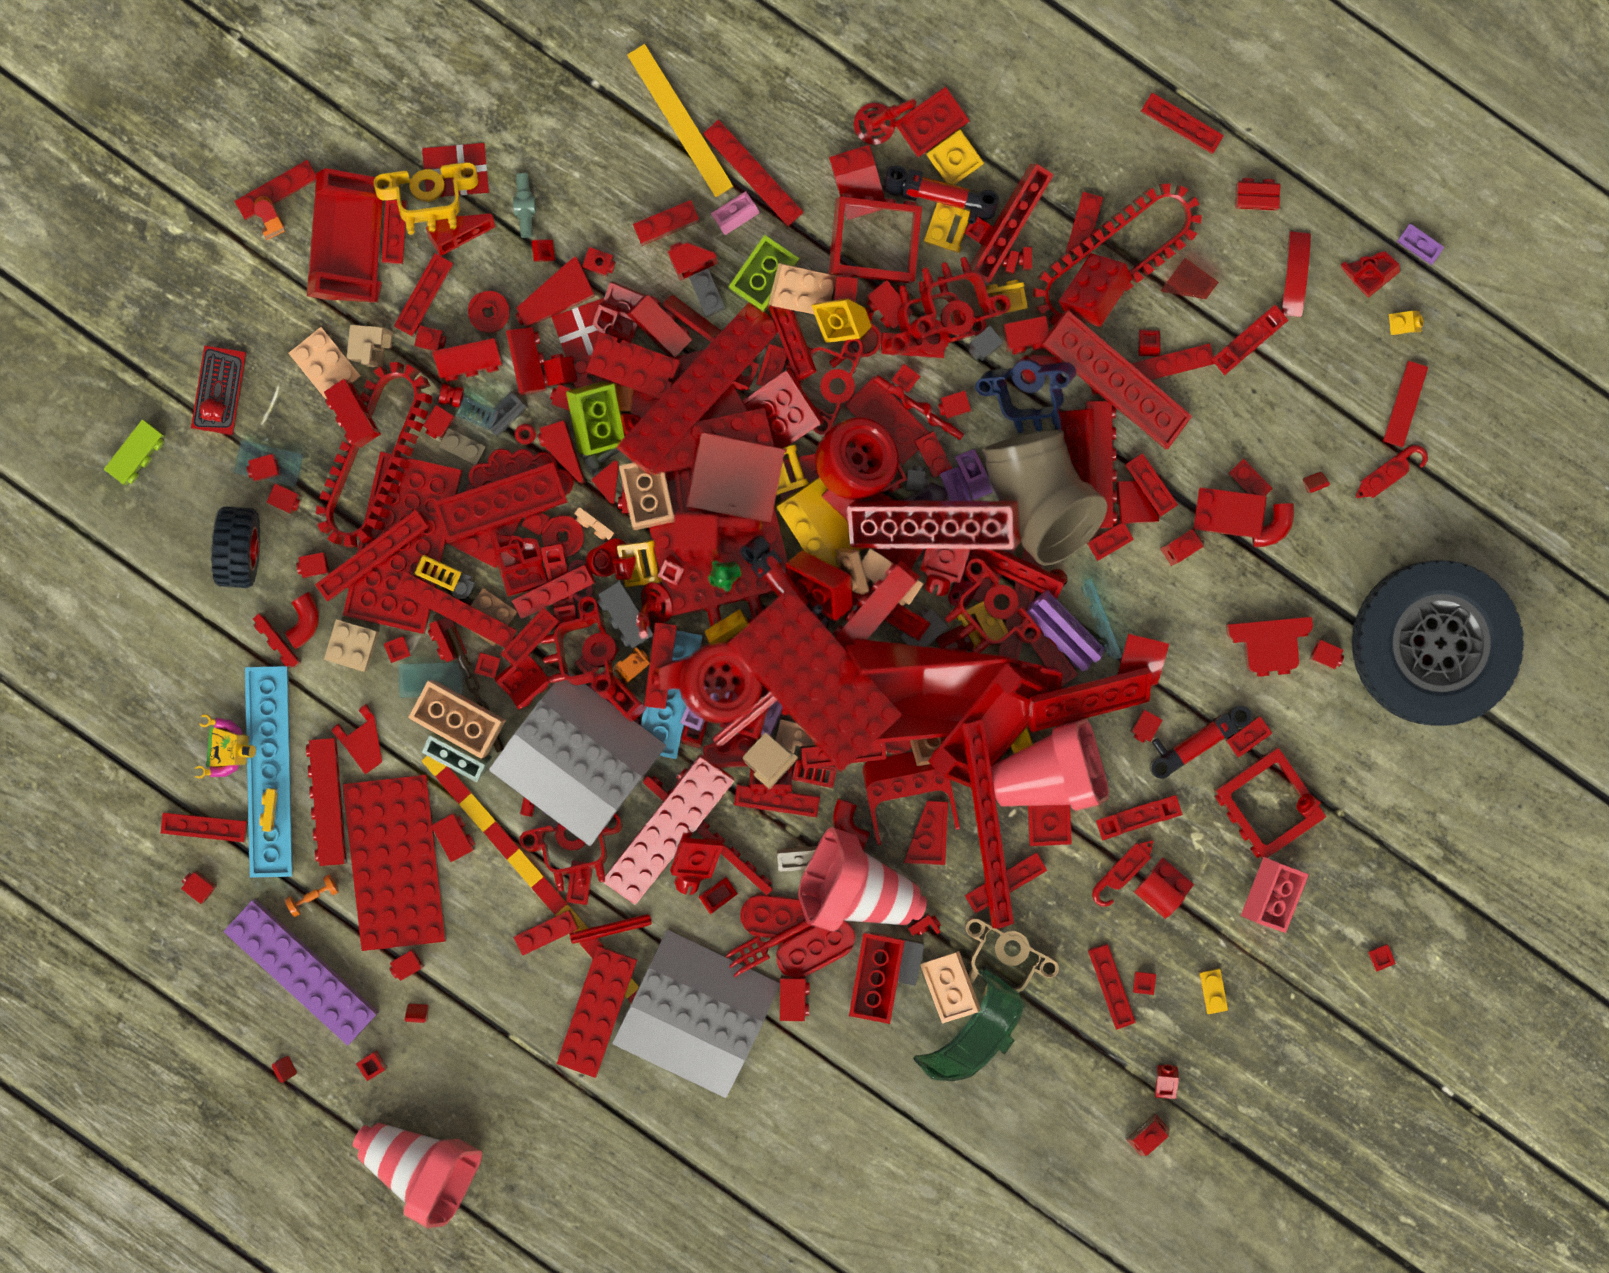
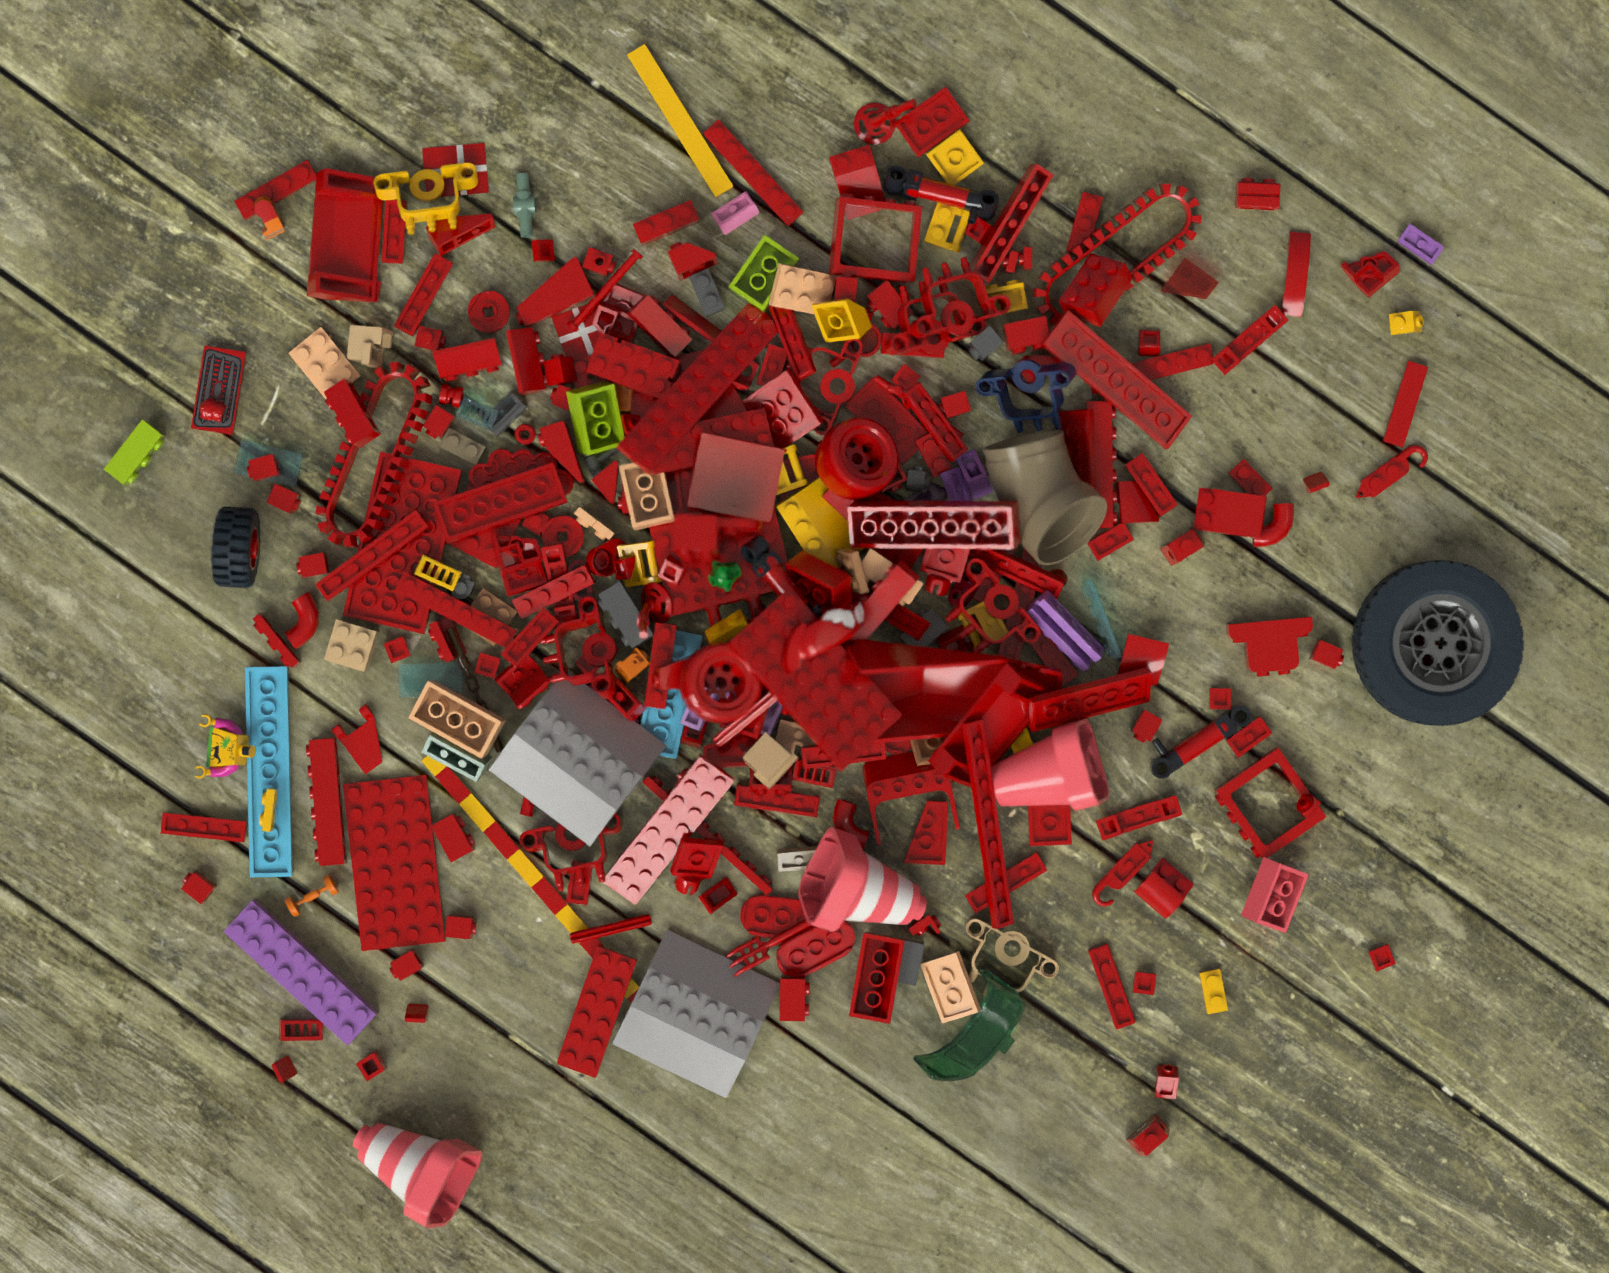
(282, 1030): none -> red slope
(460, 926): none -> red brick
(546, 932): red plate -> none
(605, 290): none -> red bar
(827, 632): none -> red animal
(935, 421): none -> red tile
(1182, 123): red plate -> none
(1220, 698): none -> red plate

